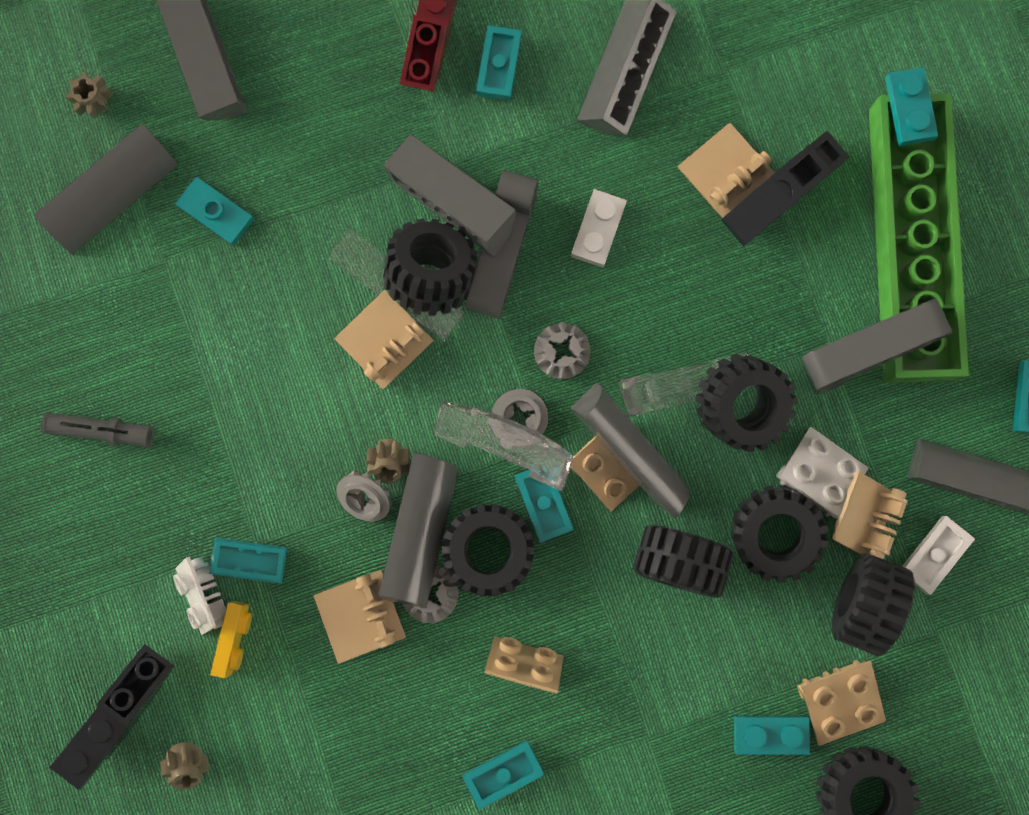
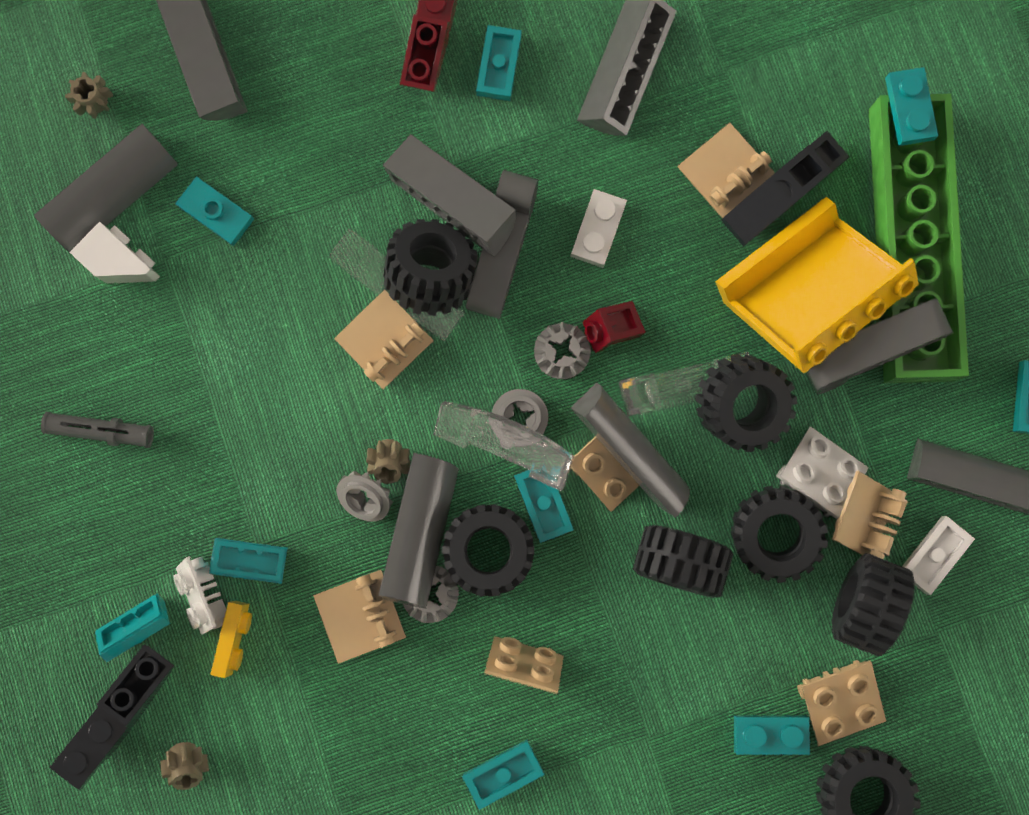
(110, 259): none -> white slope
(132, 627): none -> teal plate
(613, 325): none -> dark red bracket
(815, 286): none -> yellow panel

